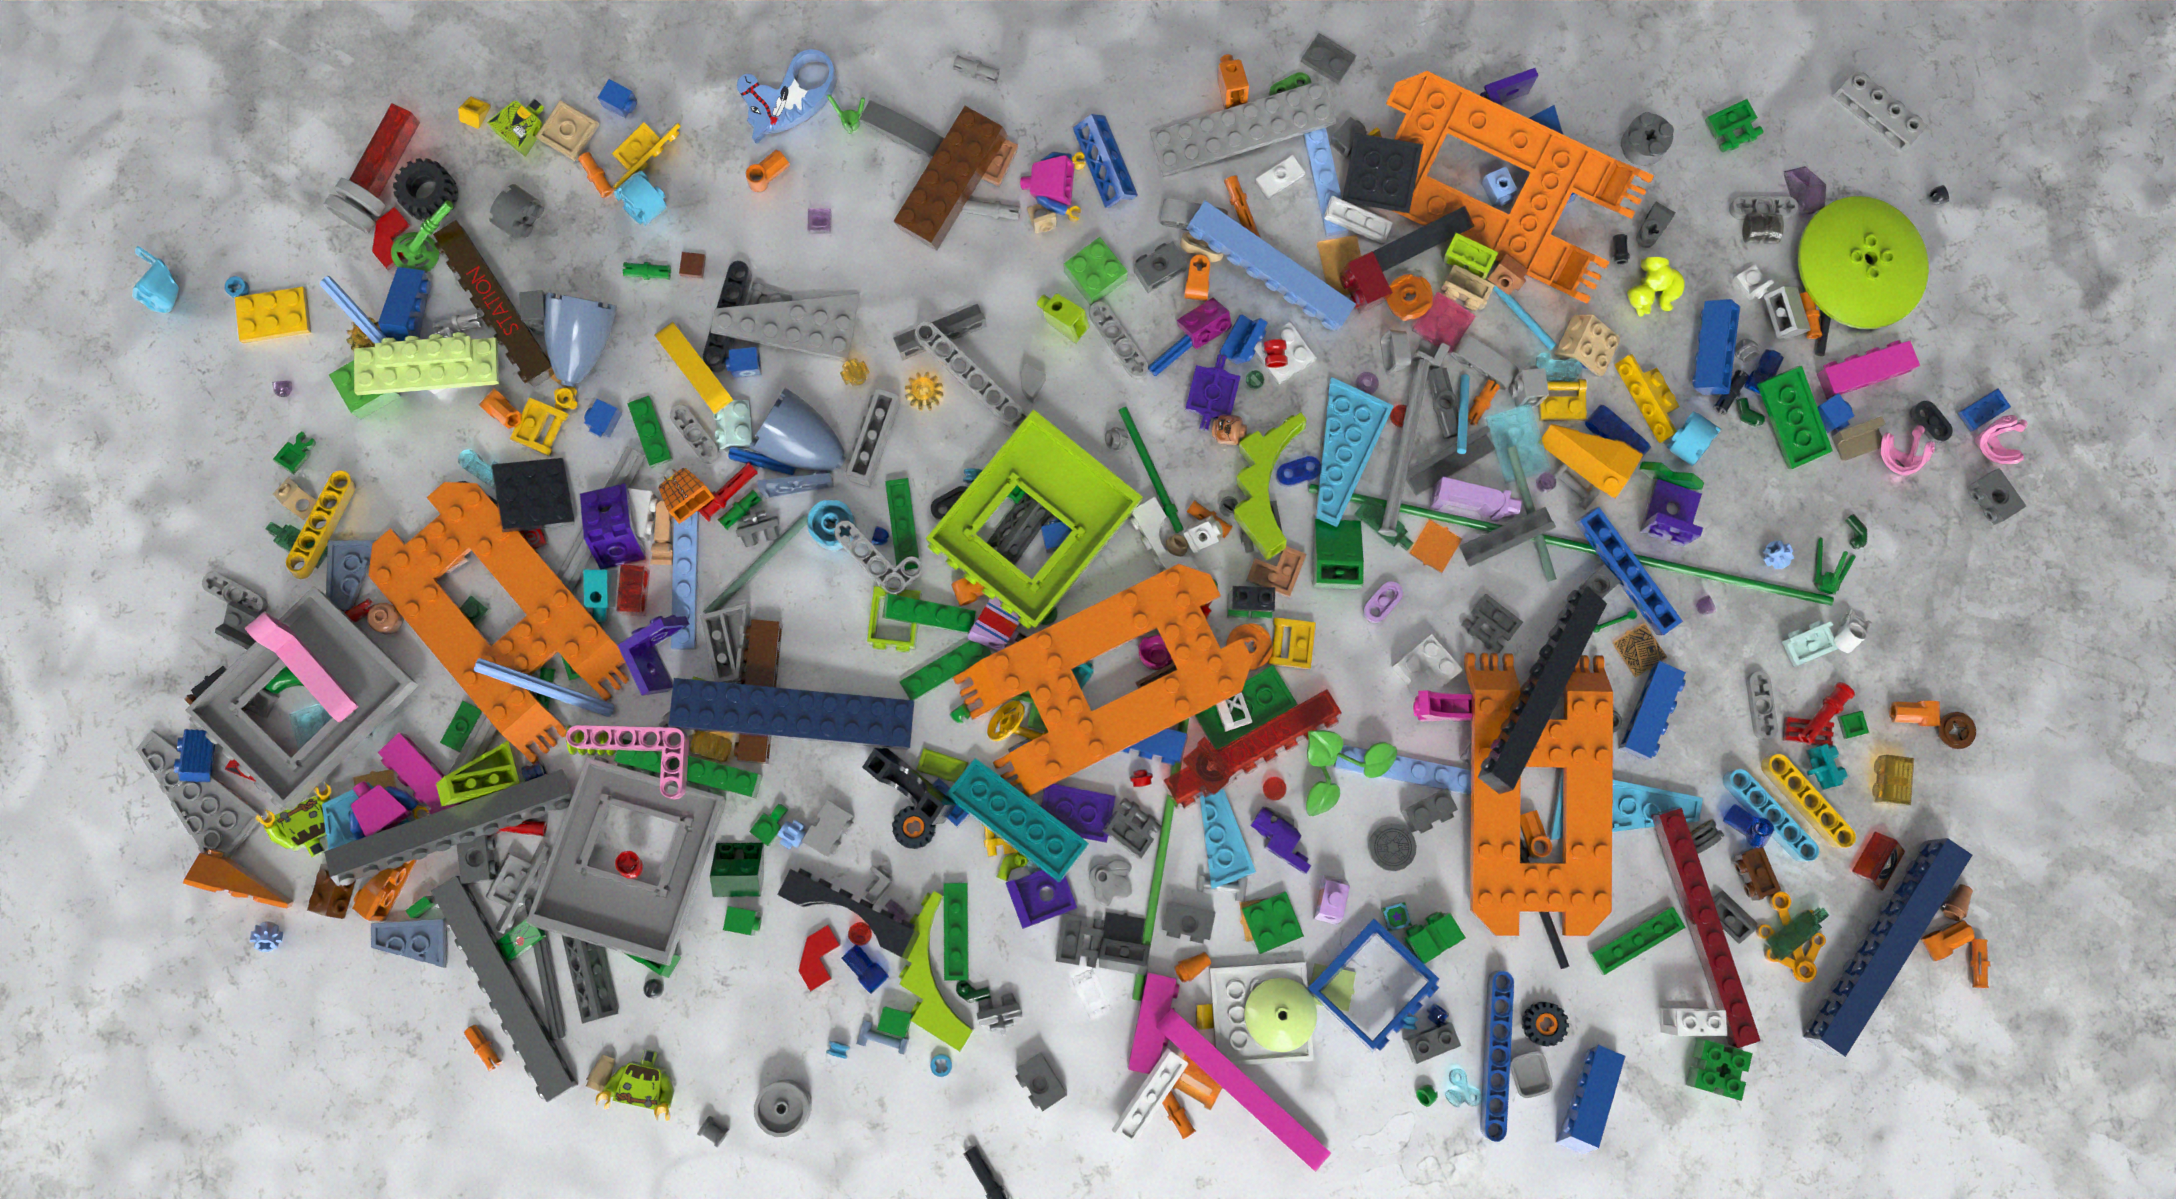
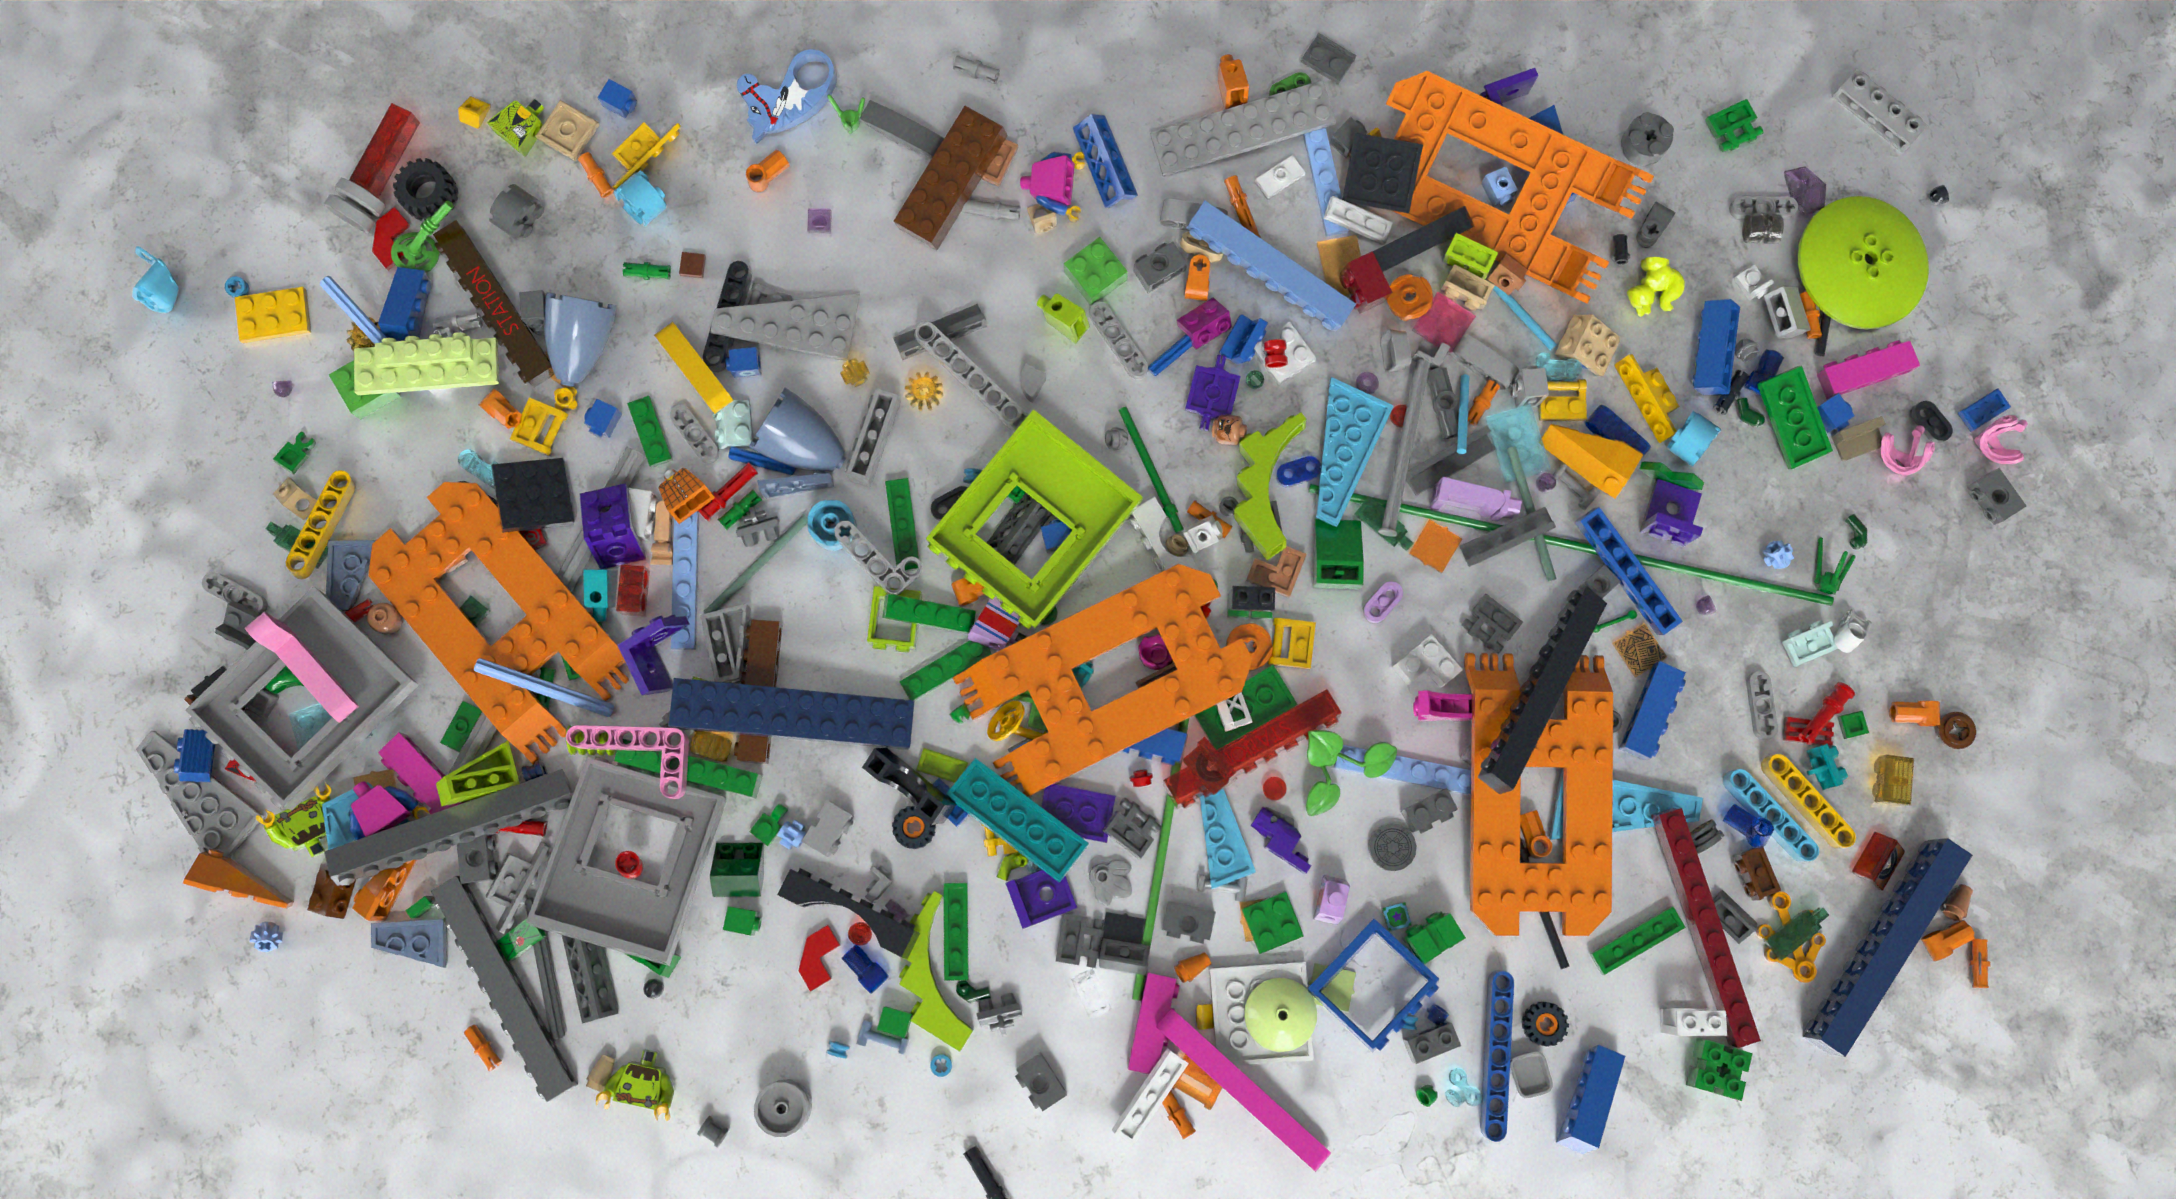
(880, 536): clear blue hinge -> none

